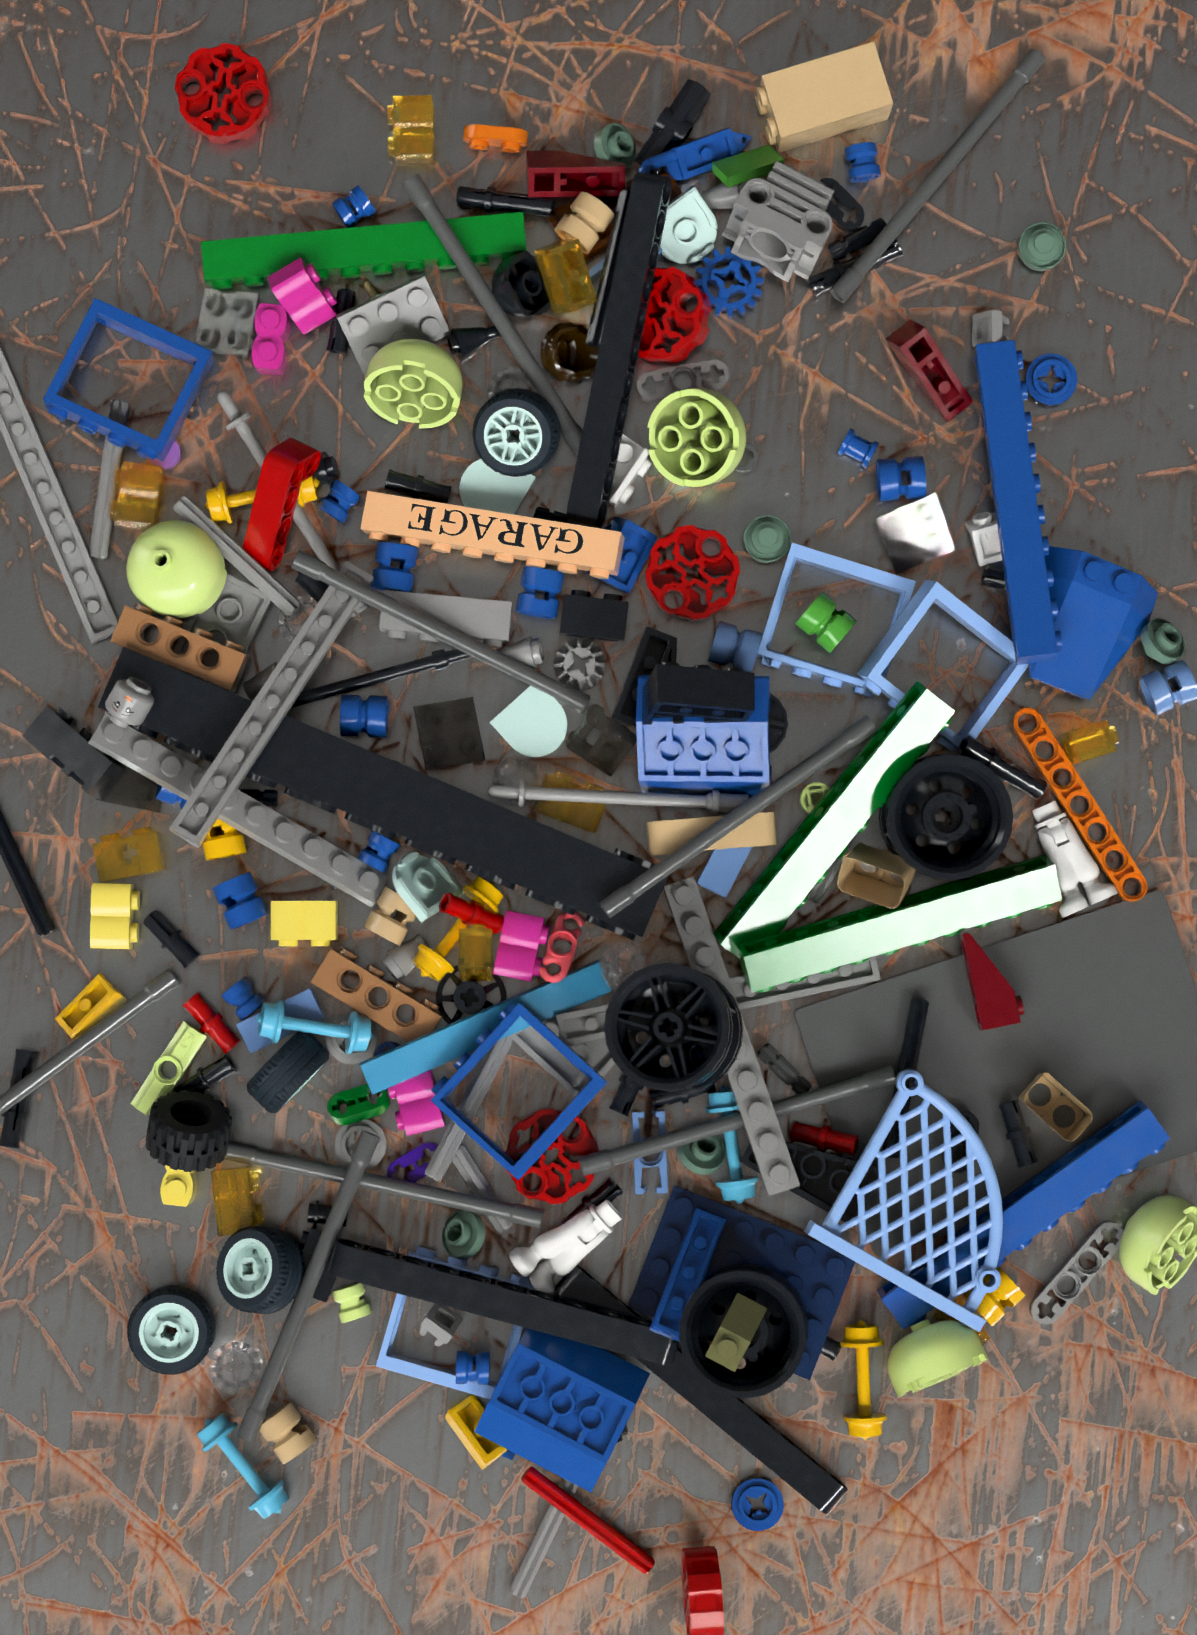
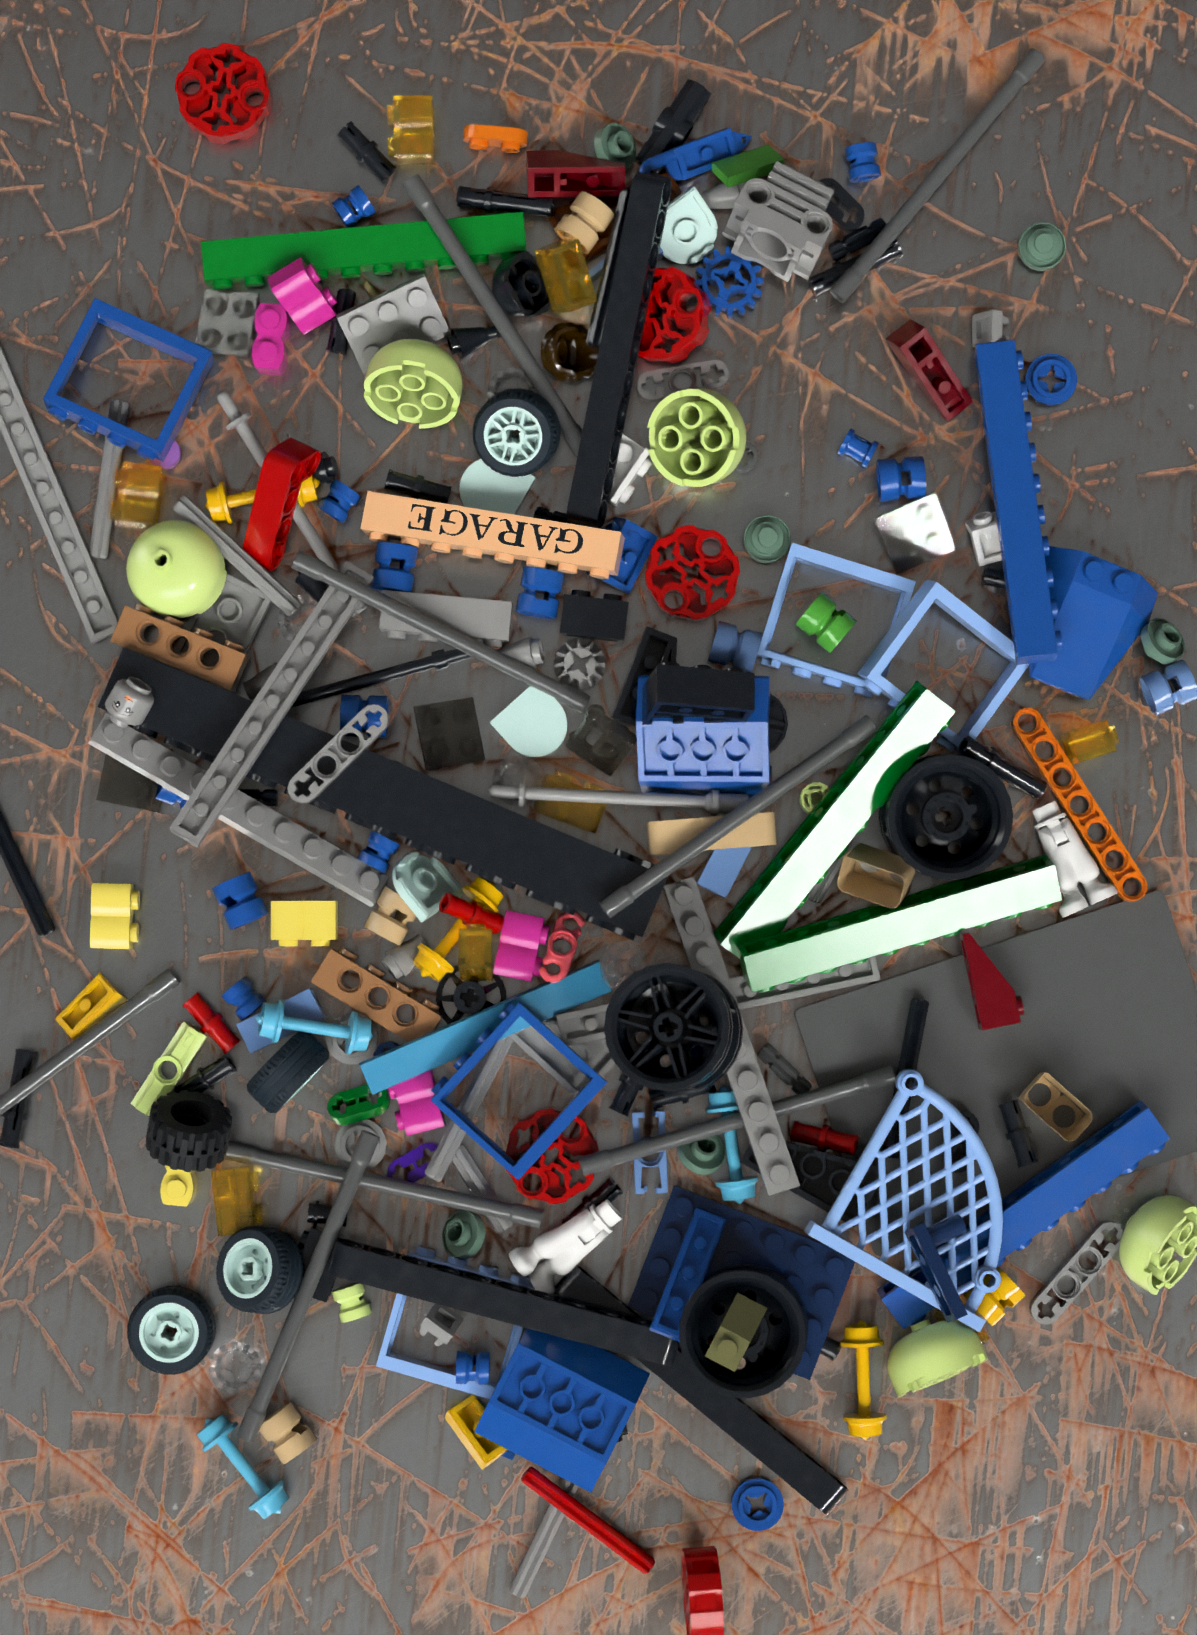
(69, 749): black wedge -> none
(113, 866): clear yellow brick -> none
(171, 938): black axle -> none
(225, 845): yellow wheel -> none
(335, 750): none -> light grey beam
(366, 151): none -> black pin
(824, 97): tan brick -> none
(924, 1243): none -> dark blue piece

